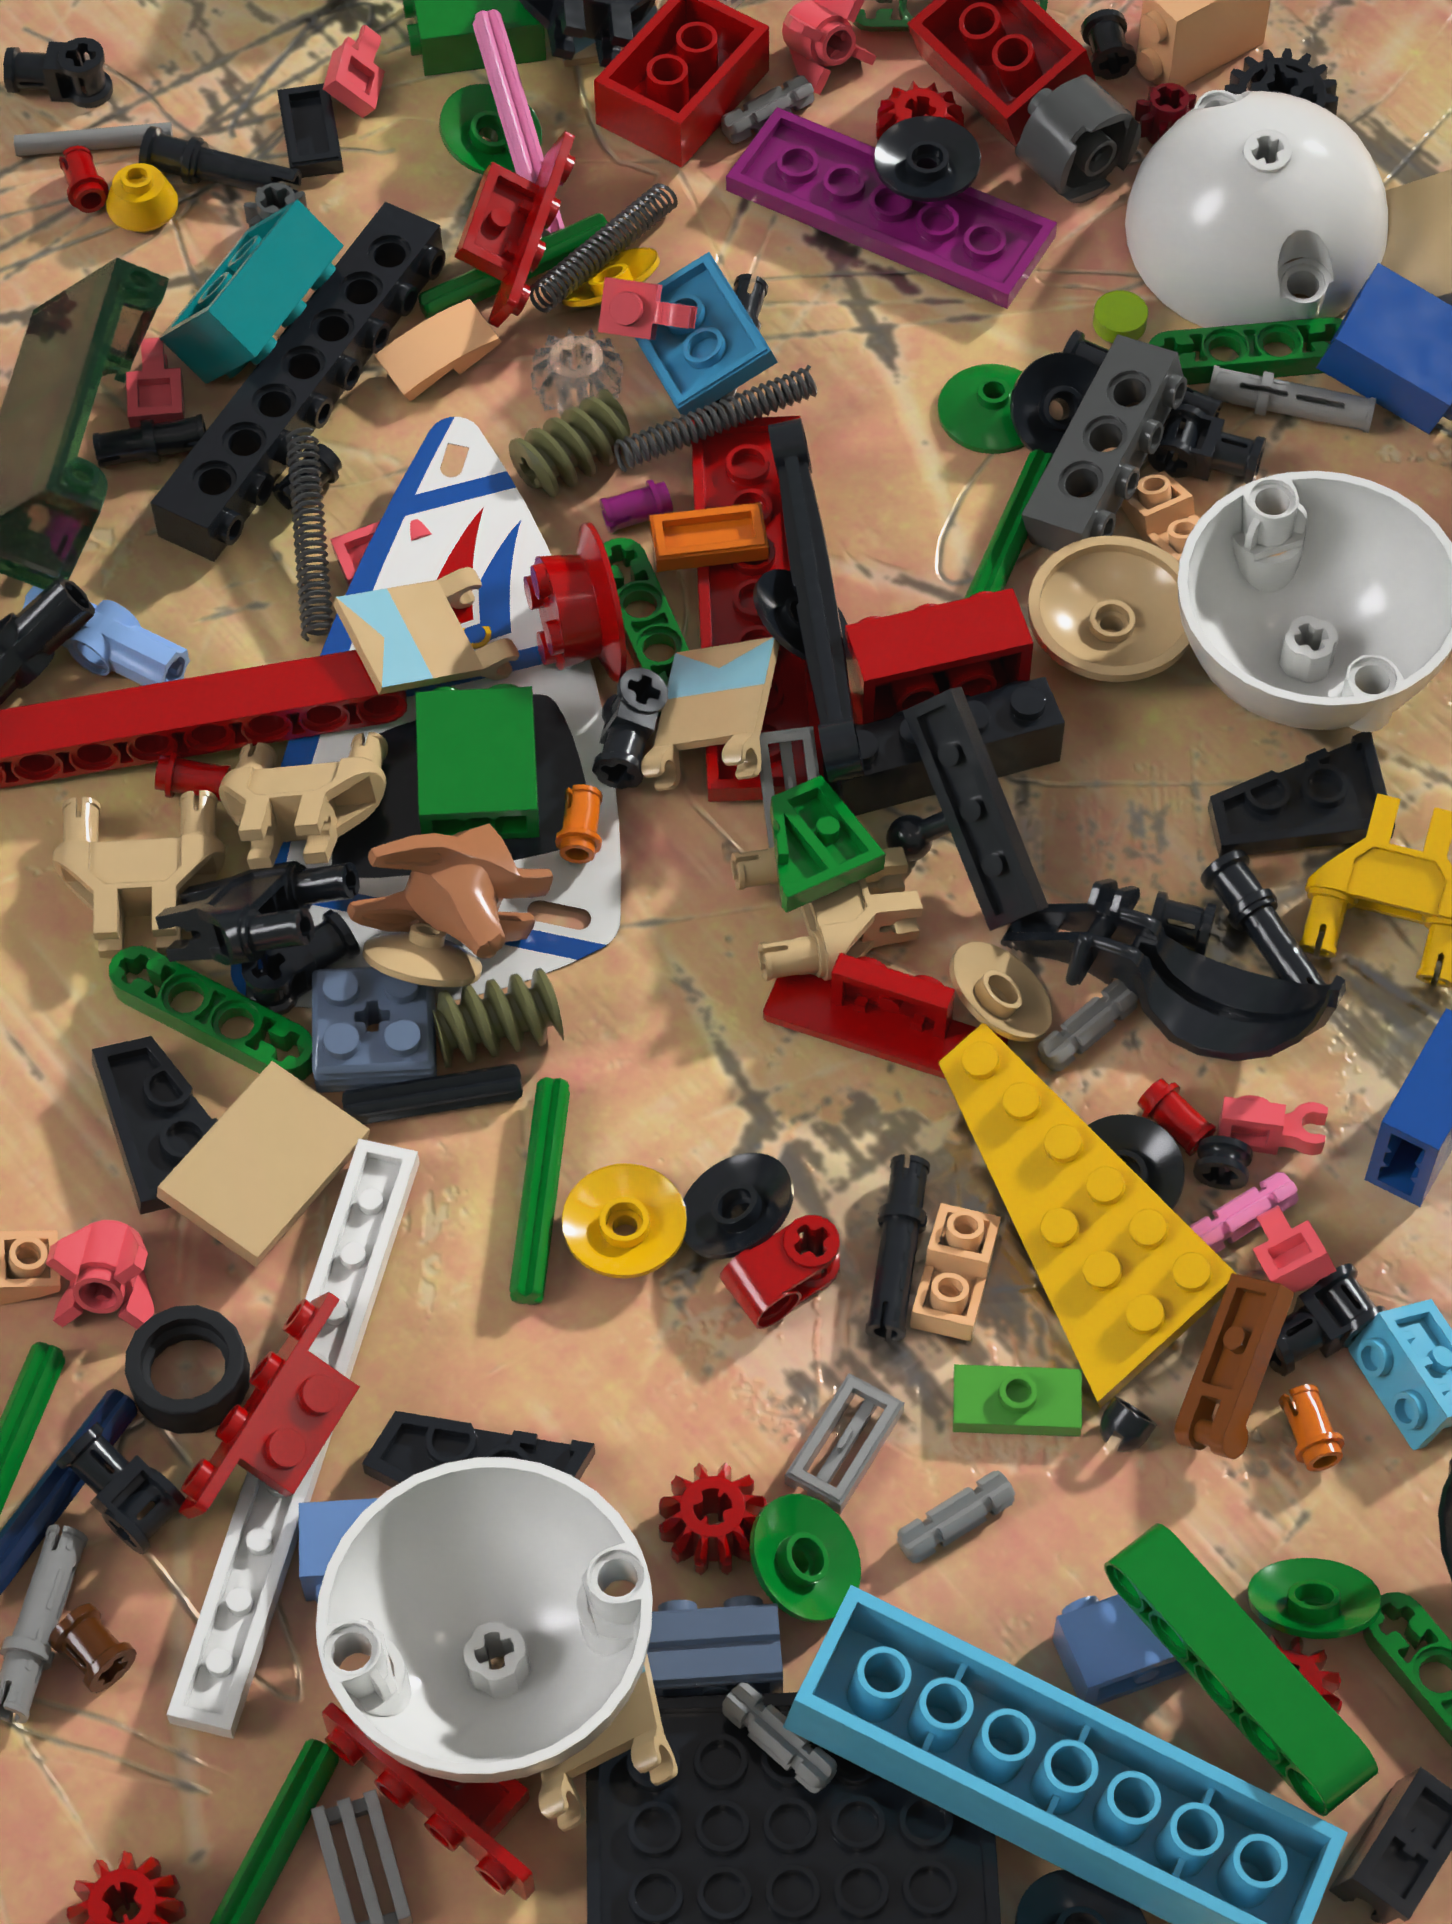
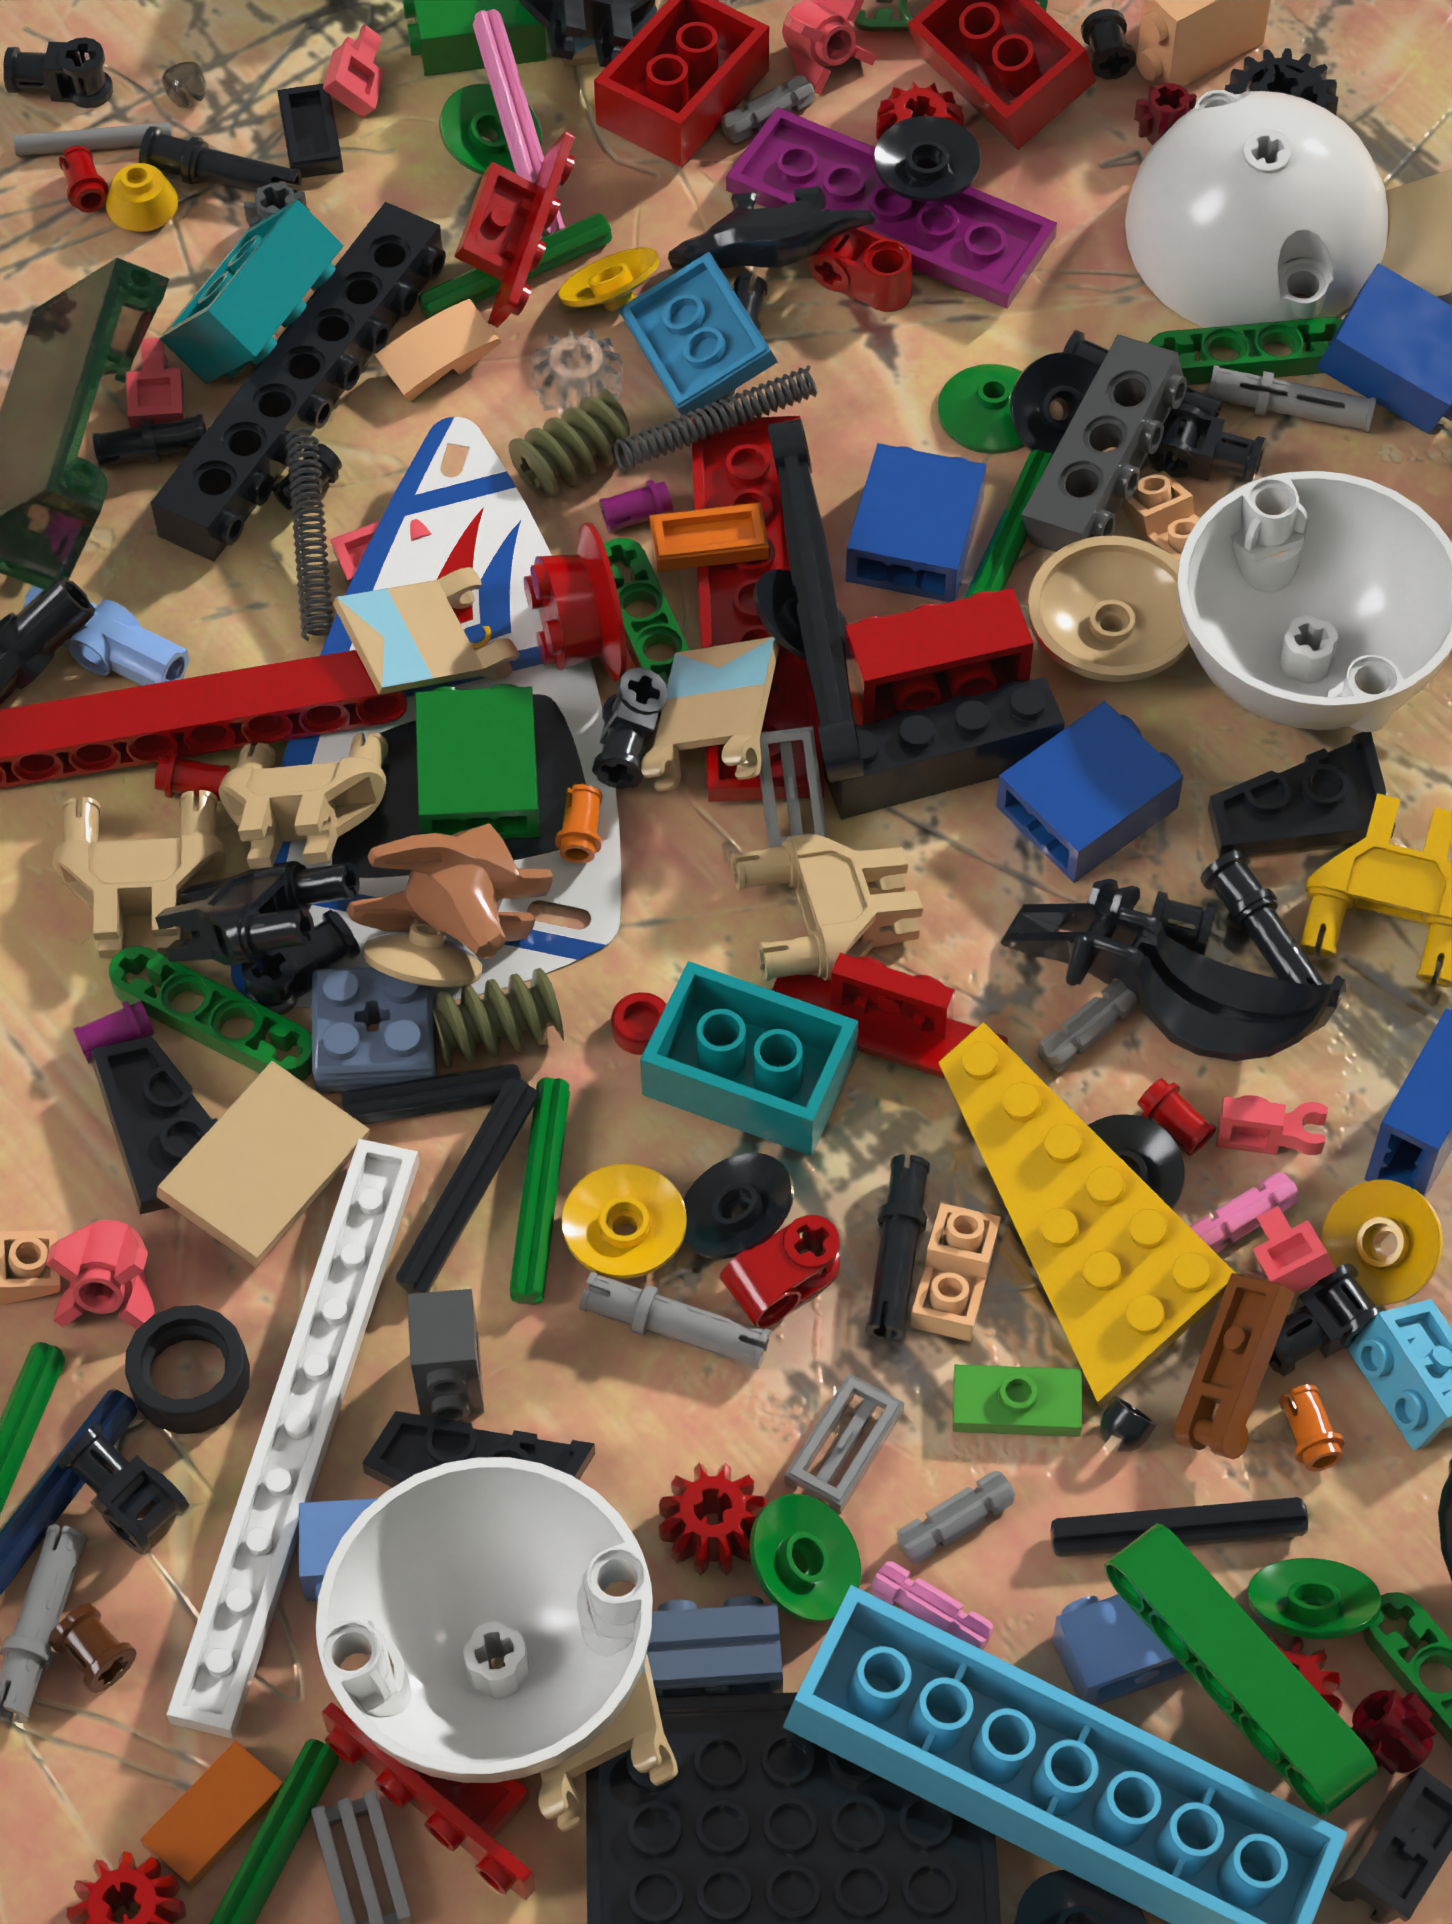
(114, 1028): none -> magenta pin
(184, 84): none -> clear smoke hinge
(212, 1815): none -> orange tile
(284, 1419): red bracket -> none
(445, 1354): none -> dark grey brick
(467, 1187): none -> black axle
(610, 254): dark grey piece -> none
(635, 1021): none -> red tile
(636, 309): coral plate -> none
(674, 1319): none -> light grey pin
(749, 1058): none -> teal brick
(765, 1726): light grey axle -> none
(770, 234): none -> black animal
(818, 844): green wing -> none
(868, 269): none -> red piece
(915, 522): none -> blue brick
(930, 1605): none -> bright pink axle
(971, 811): black plate -> none
(1001, 991): tan dish -> none
(1077, 138): dark grey brick -> none
(1089, 791): none -> blue brick
(1120, 314): lime tile -> none
(1190, 1524): none -> black axle
(1223, 1162): black bush -> none
(1362, 1220): none -> yellow dish
(1394, 1729): none -> dark red gear

